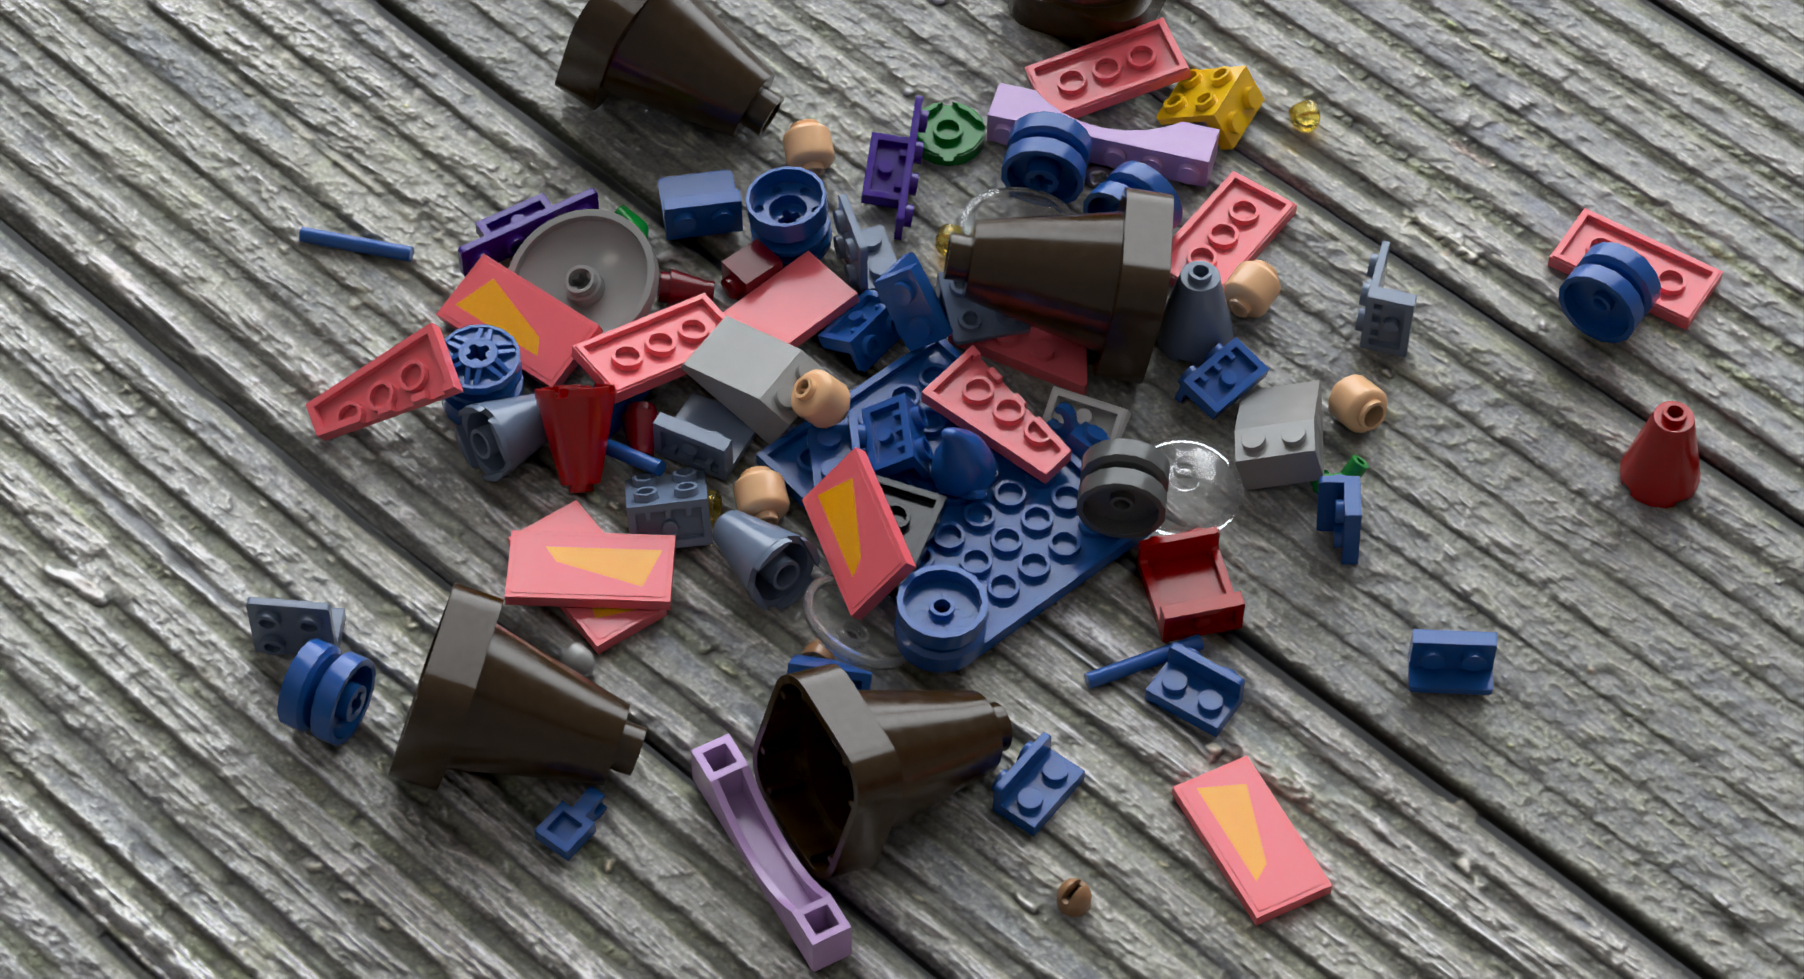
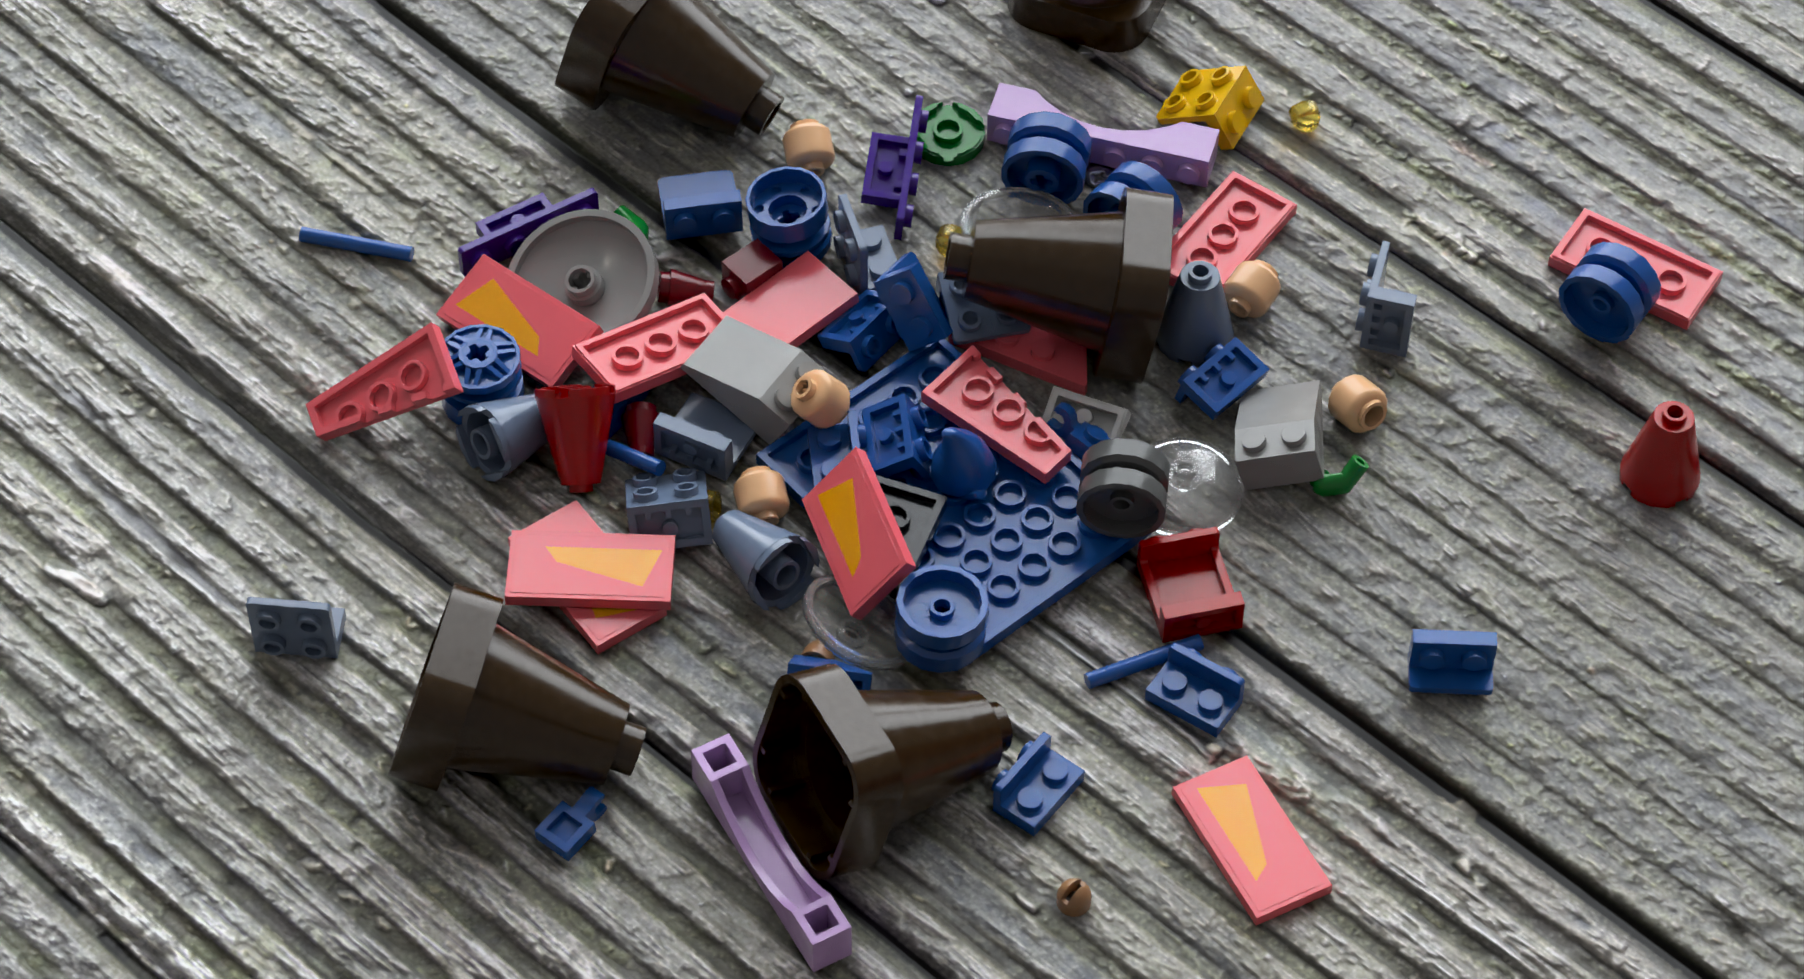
(326, 692): blue wheel -> none
(579, 659): light grey hinge -> none
(1110, 70): coral tile -> none
(1341, 512): blue bracket -> none

